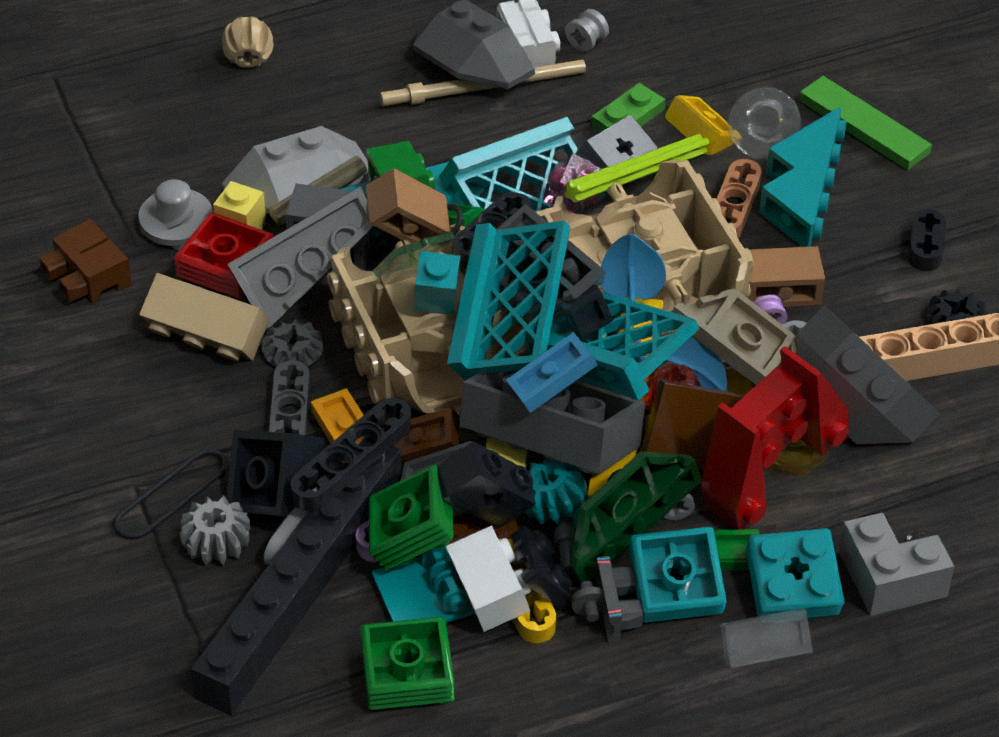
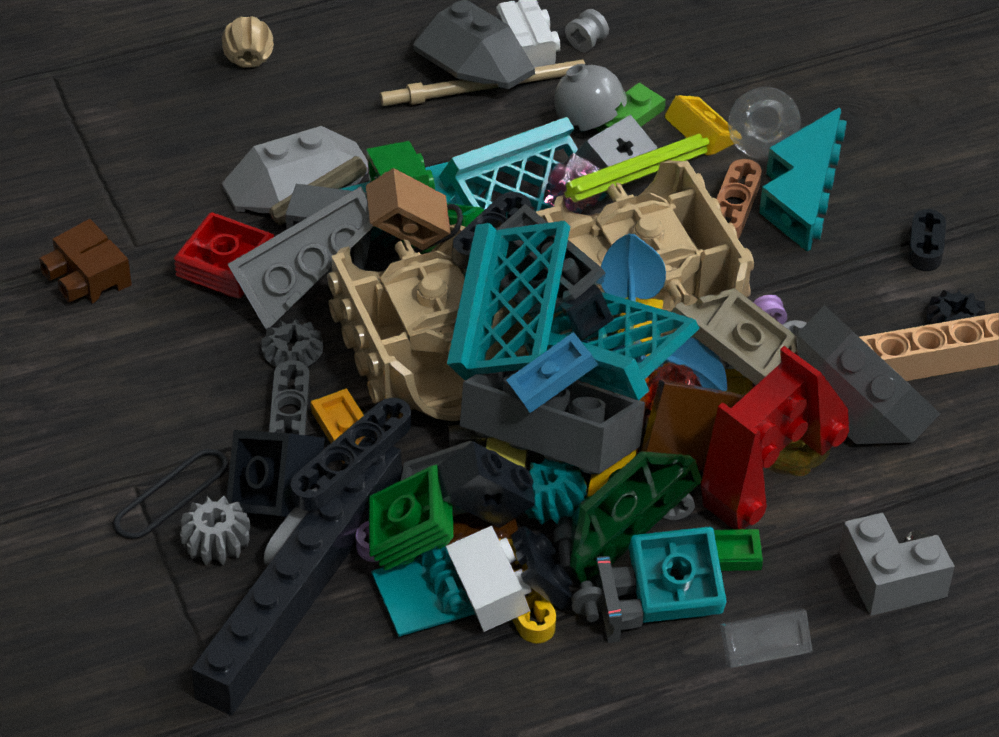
(173, 213): light grey plate -> none
(204, 318): tan brick -> none
(242, 205): light yellow brick -> none
(409, 254): clear green piece -> none
(422, 680): green brick -> none
(430, 434): reddish brown plate -> none
(436, 282): teal brick -> none
(588, 96): none -> light grey cylinder
(790, 274): medium nougat brick -> none
(803, 551): teal brick -> none
(867, 123): bright green tile -> none

